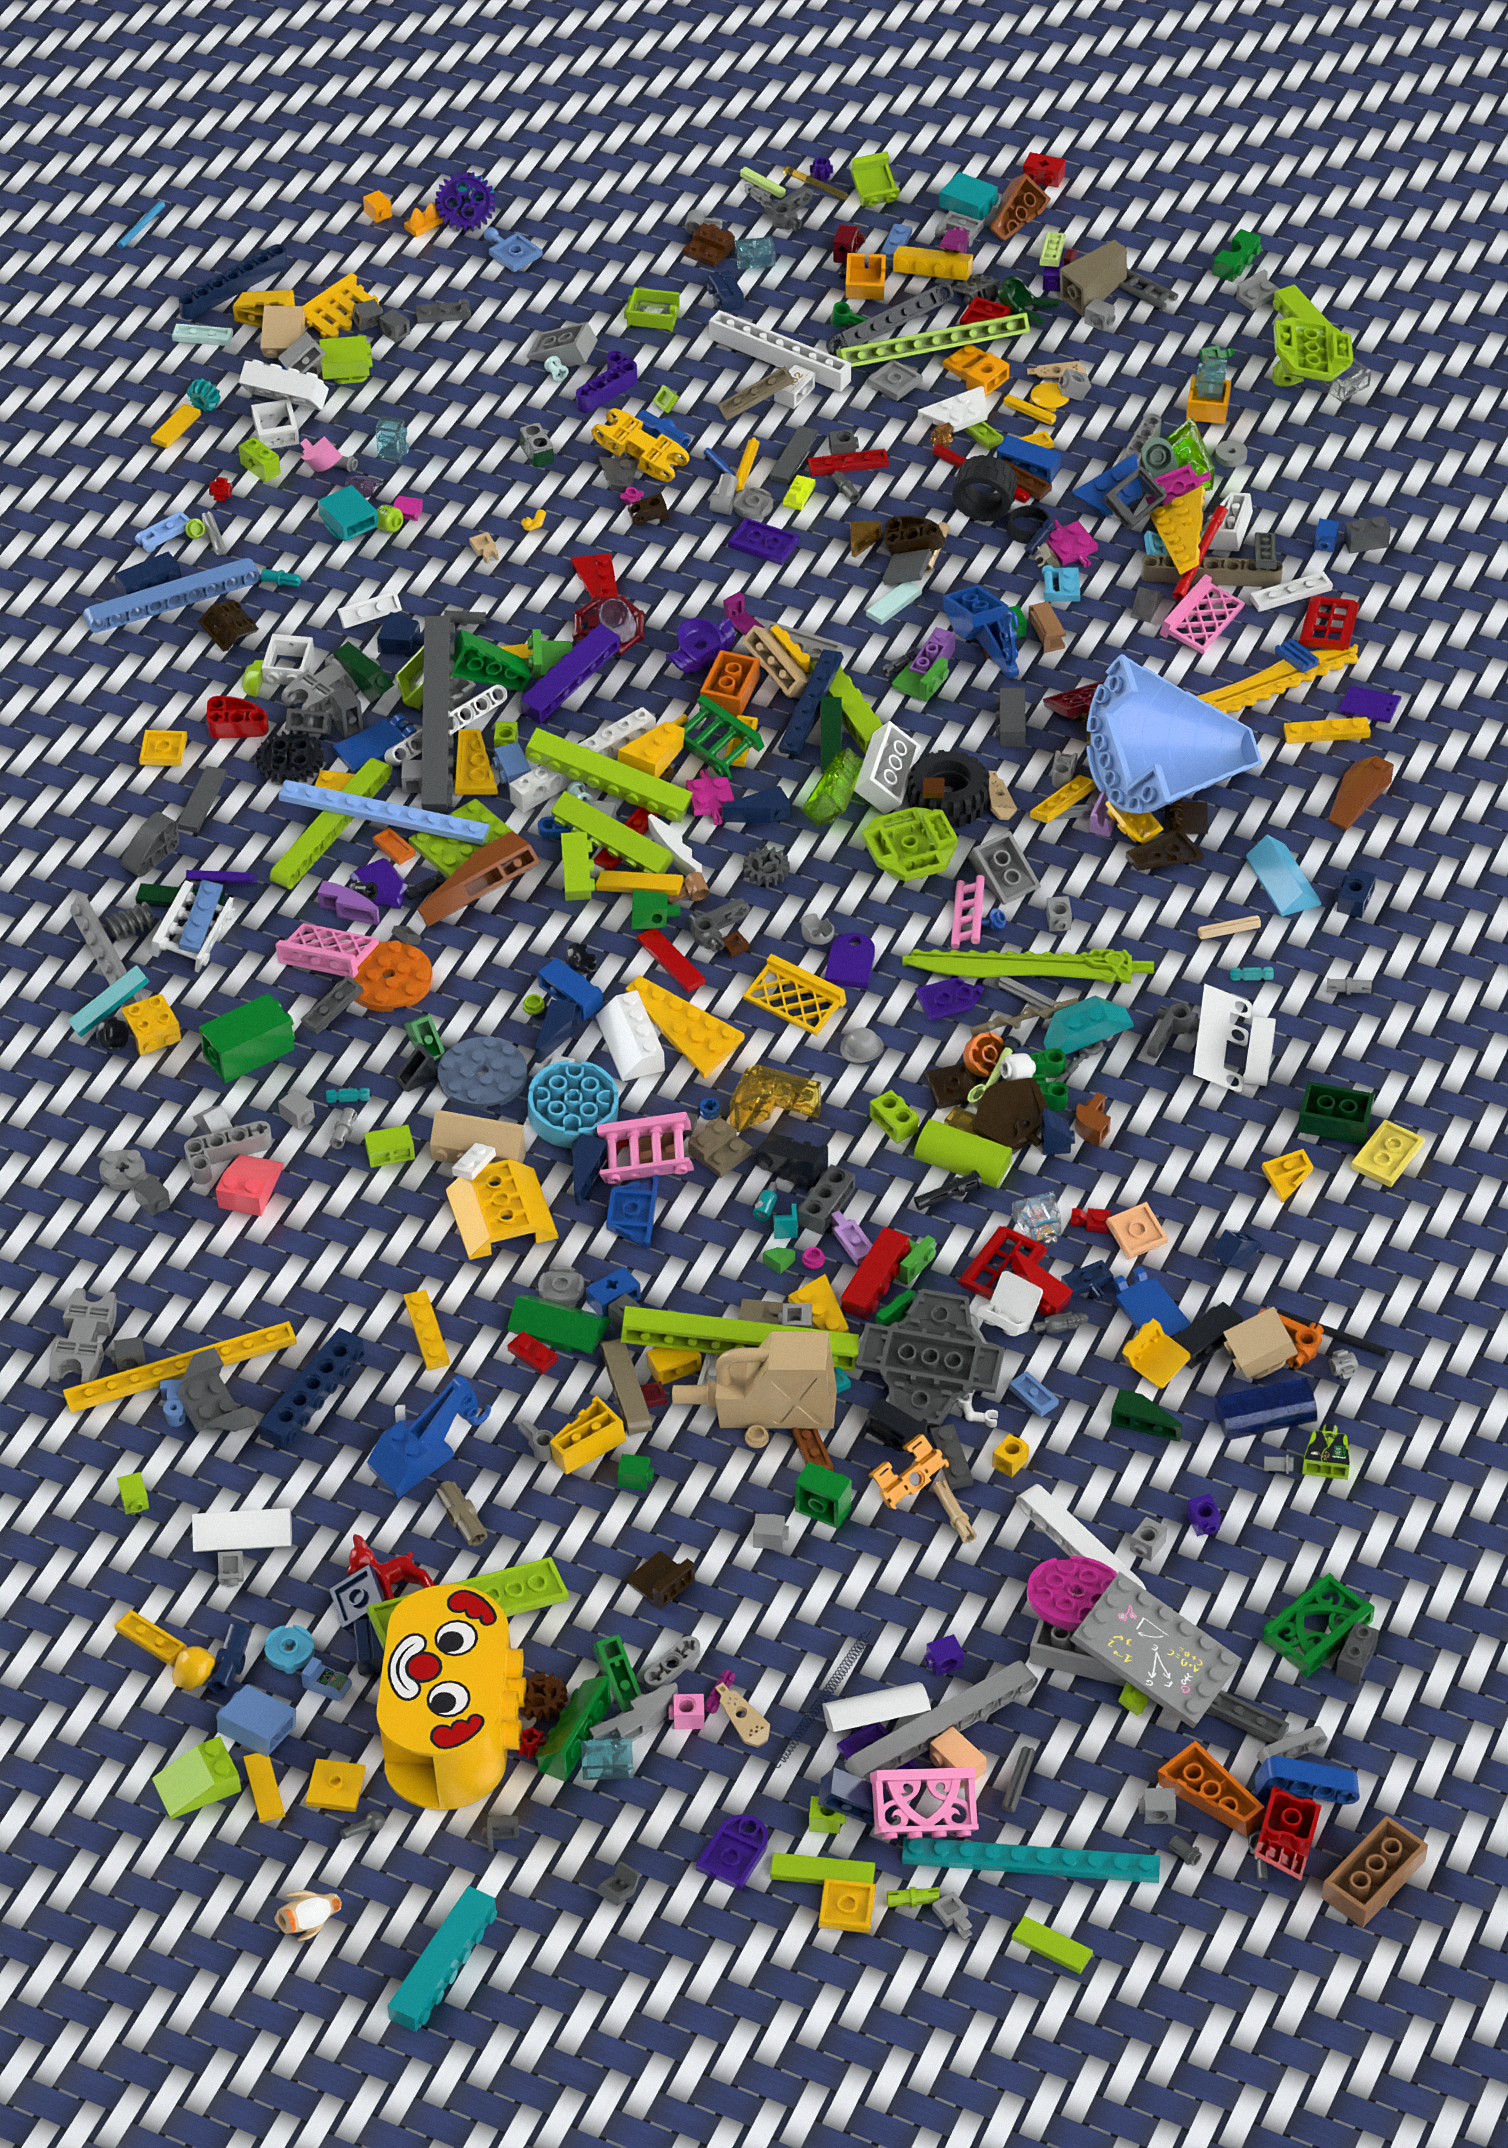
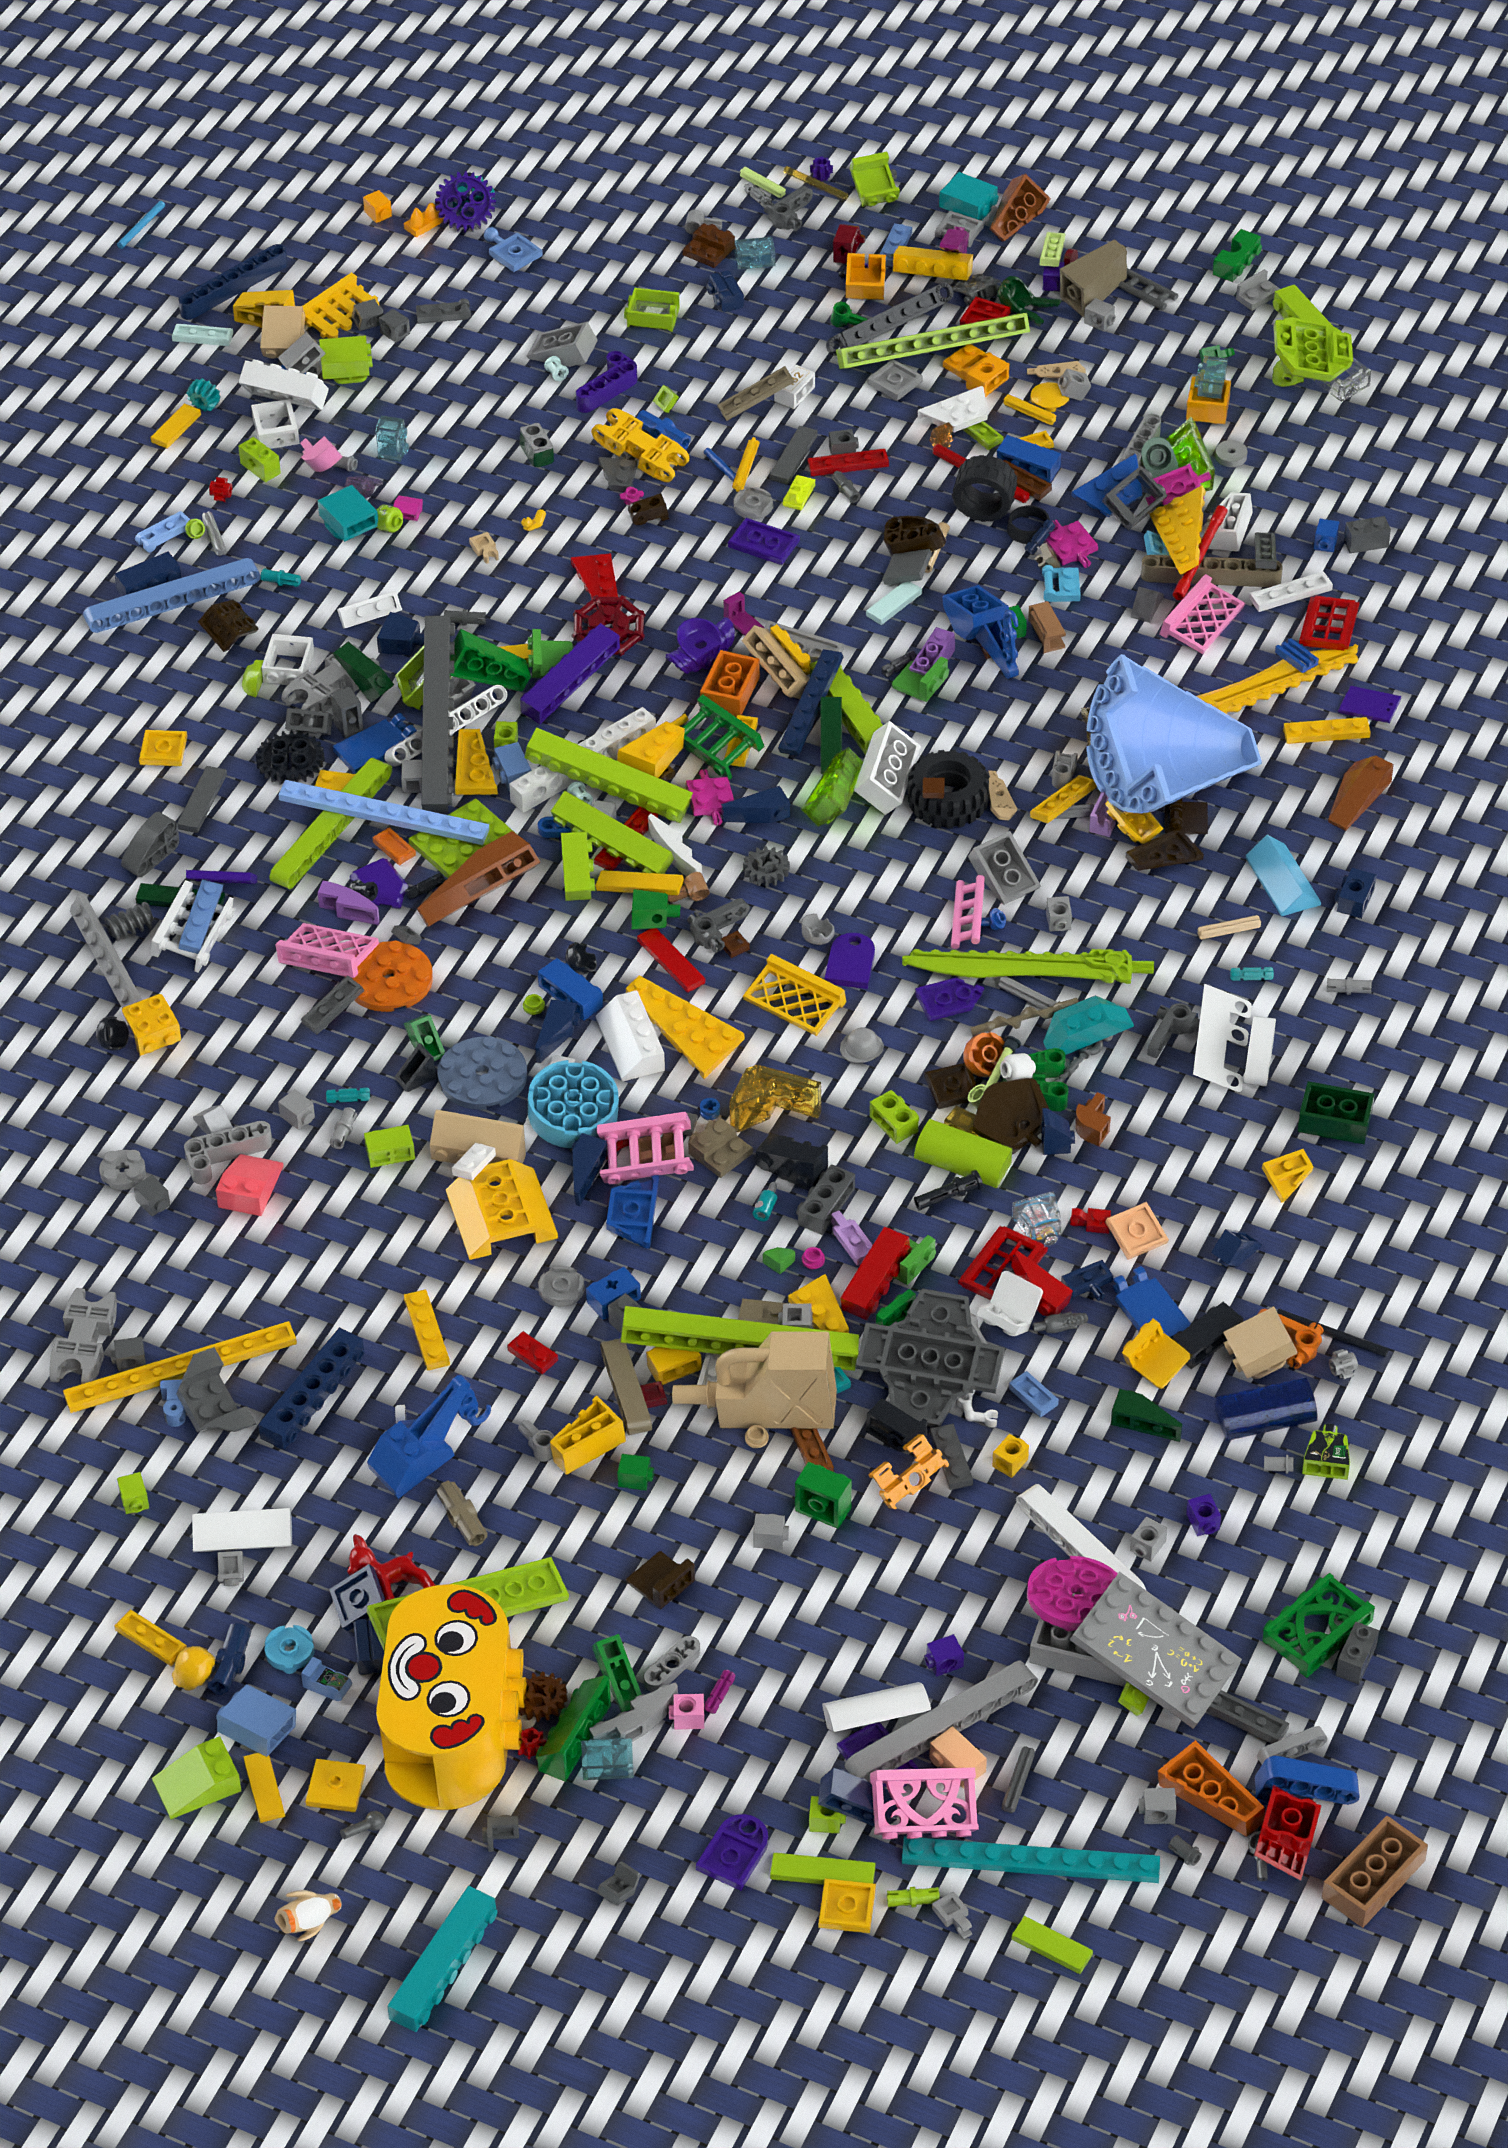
(108, 1001): tile -> none
(235, 718): red beam -> none
(247, 1038): green brick -> none
(557, 1324): green slope -> none
(618, 618): clear purple cap -> none
(723, 500): light grey piece -> none
(751, 1722): tan piece -> none
(779, 349): white brick -> none
(786, 1225): teal panel -> none
(823, 1698): dark blue piece -> none
(863, 535): pearl gold slope -> none
(911, 842): lime piece -> none
(958, 1518): tan pin -> none
(1011, 717): dark grey brick -> none
(1044, 169): red brick -> none
(1072, 702): dark red wing -> none
(1387, 1153): light yellow plate -> none

